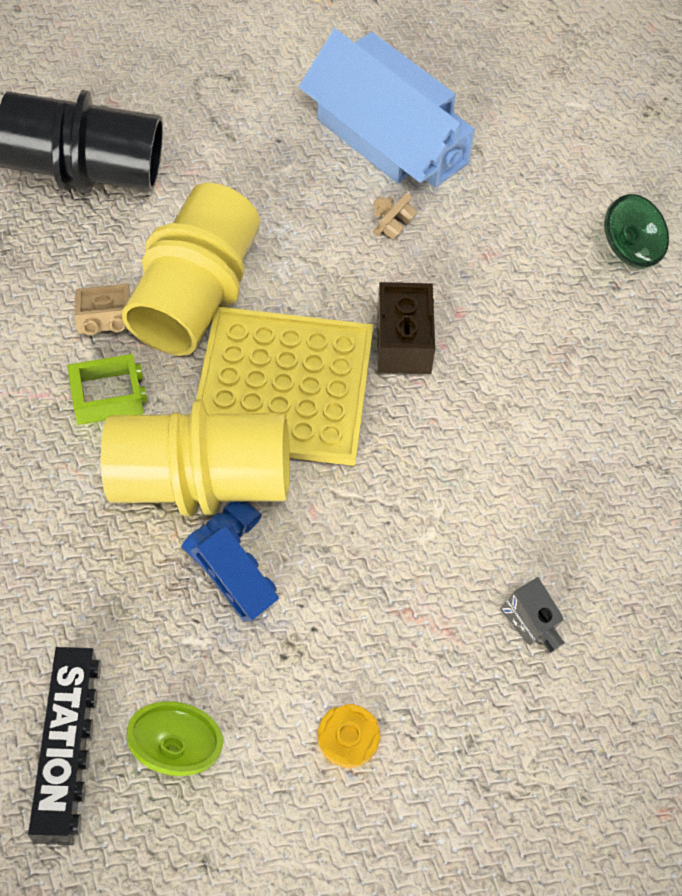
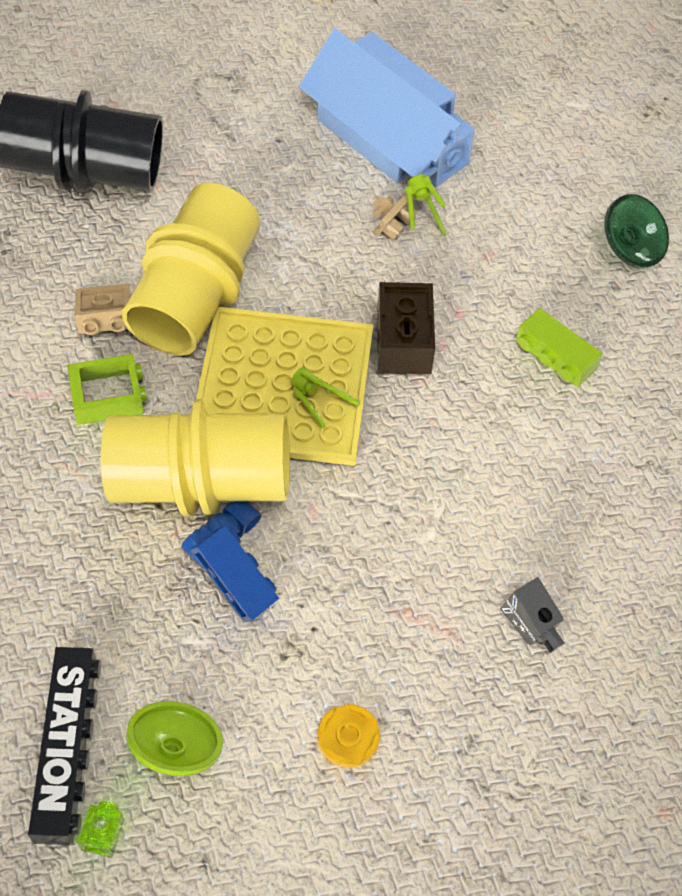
(102, 840): none -> clear neon green brick
(308, 383): none -> lime plant
(420, 188): none -> lime plant
(558, 347): none -> lime brick

